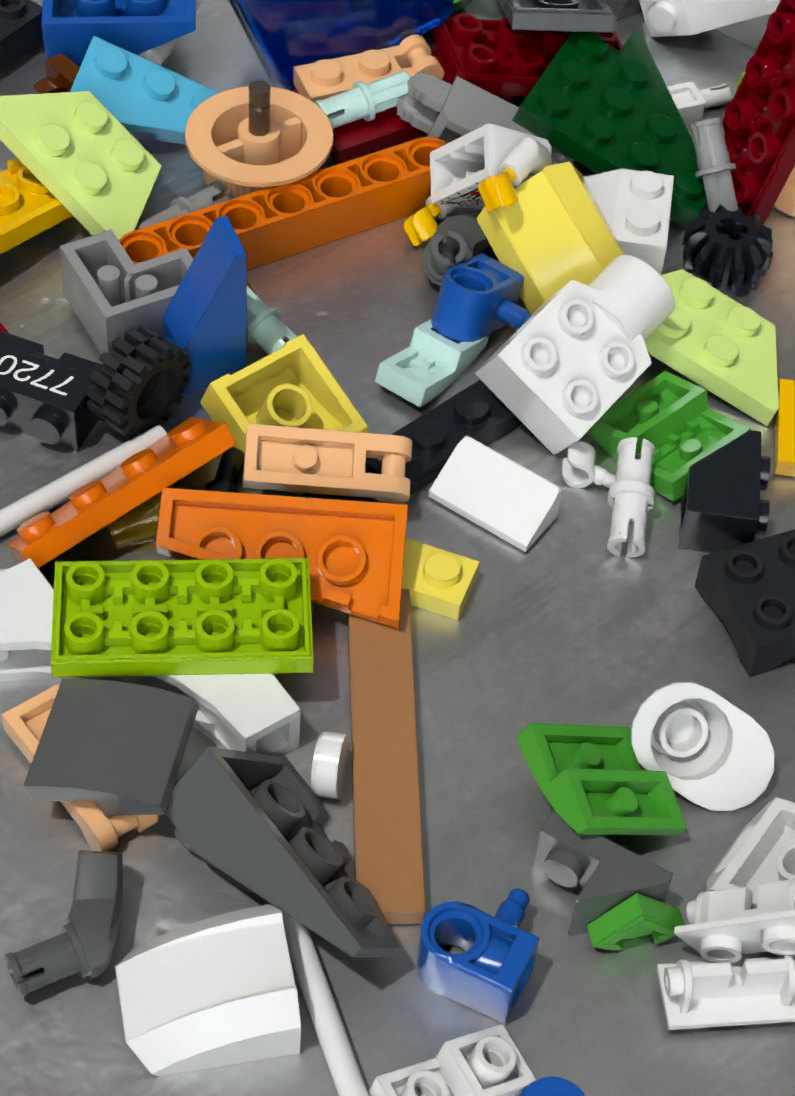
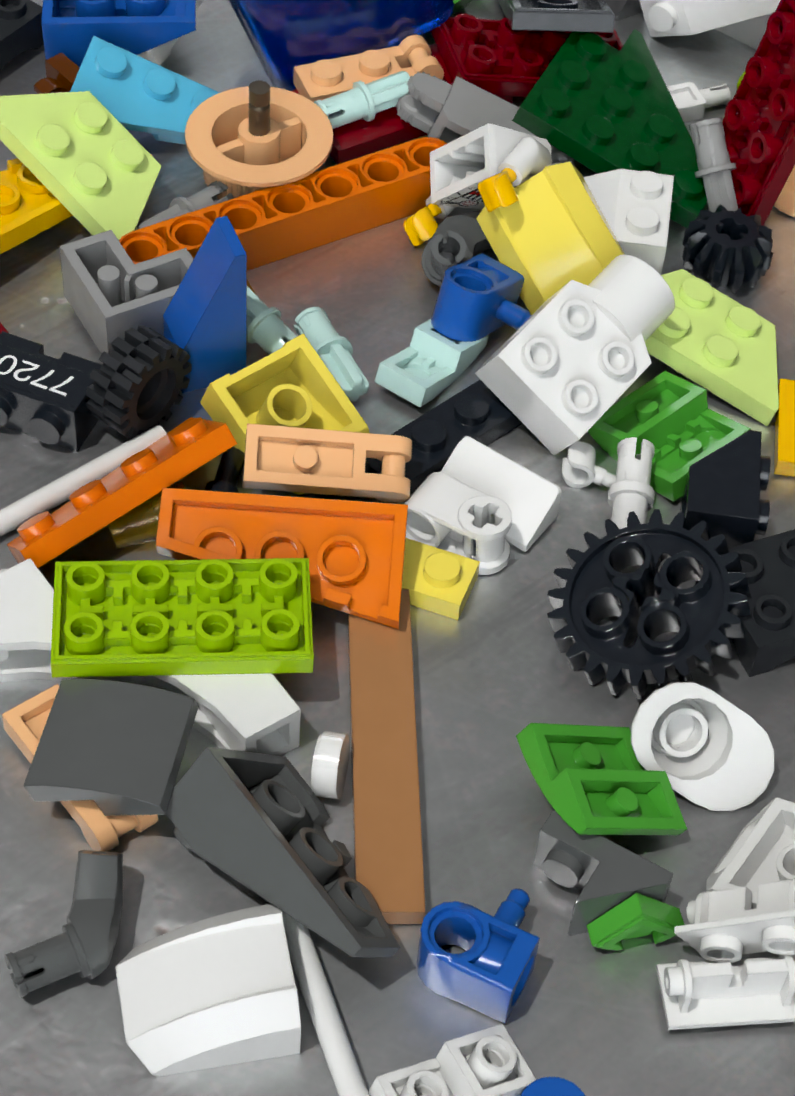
(333, 350): none -> light aqua axle
(457, 517): none -> white piece
(699, 615): none -> black gear

